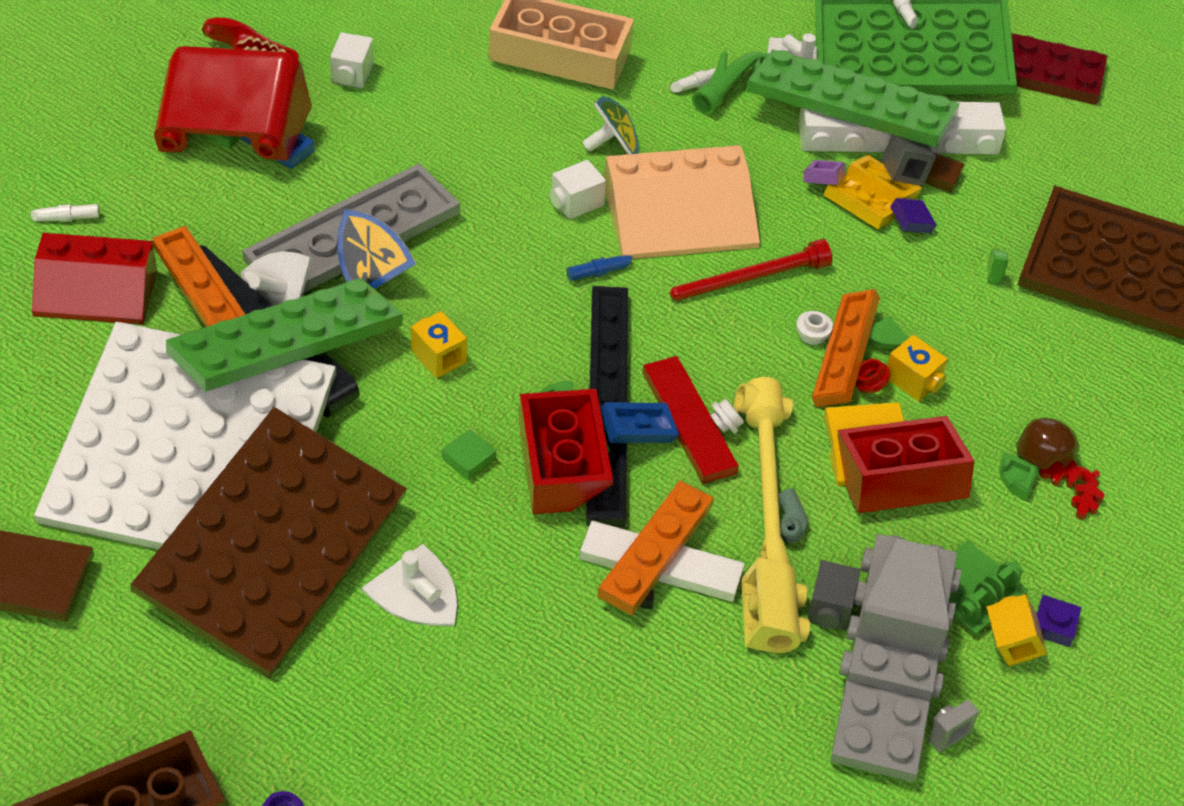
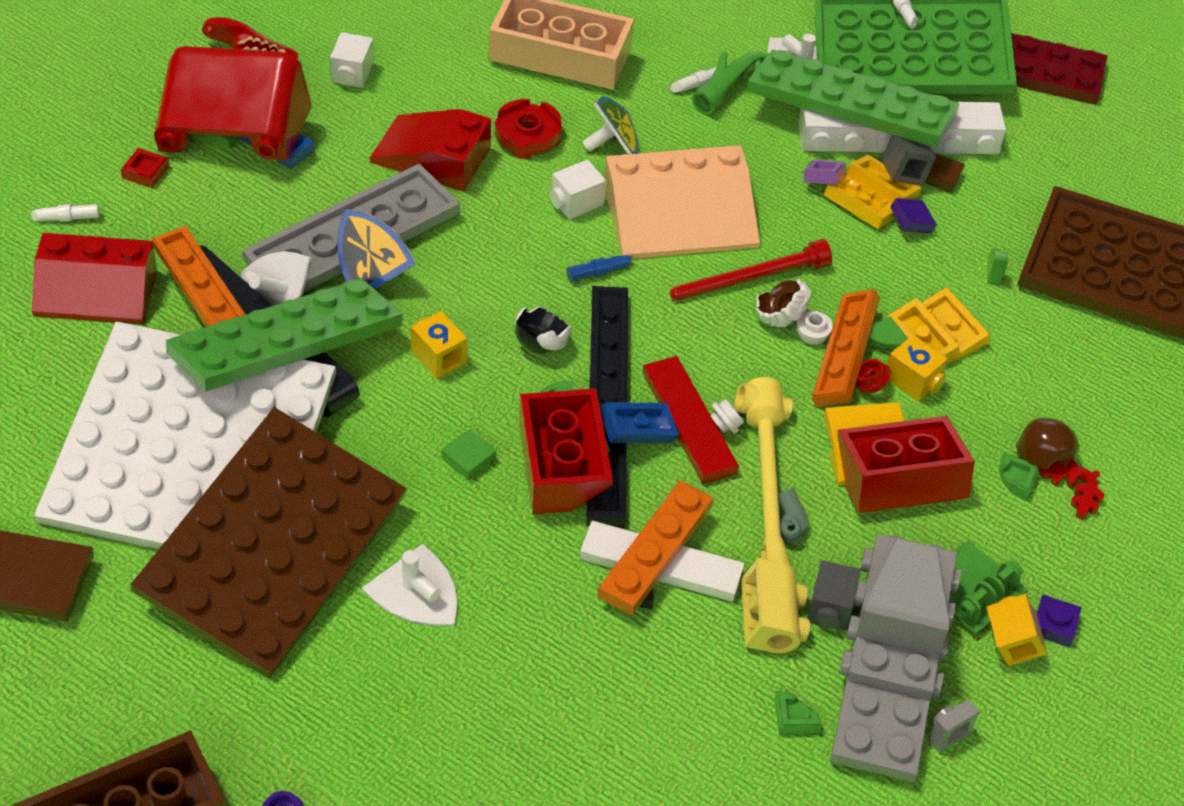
(145, 167): none -> red tile
(443, 142): none -> red slope
(528, 141): none -> red plate
(541, 330): none -> black hair
(783, 303): none -> hair
(795, 716): none -> bright green tile
(942, 325): none -> yellow slope

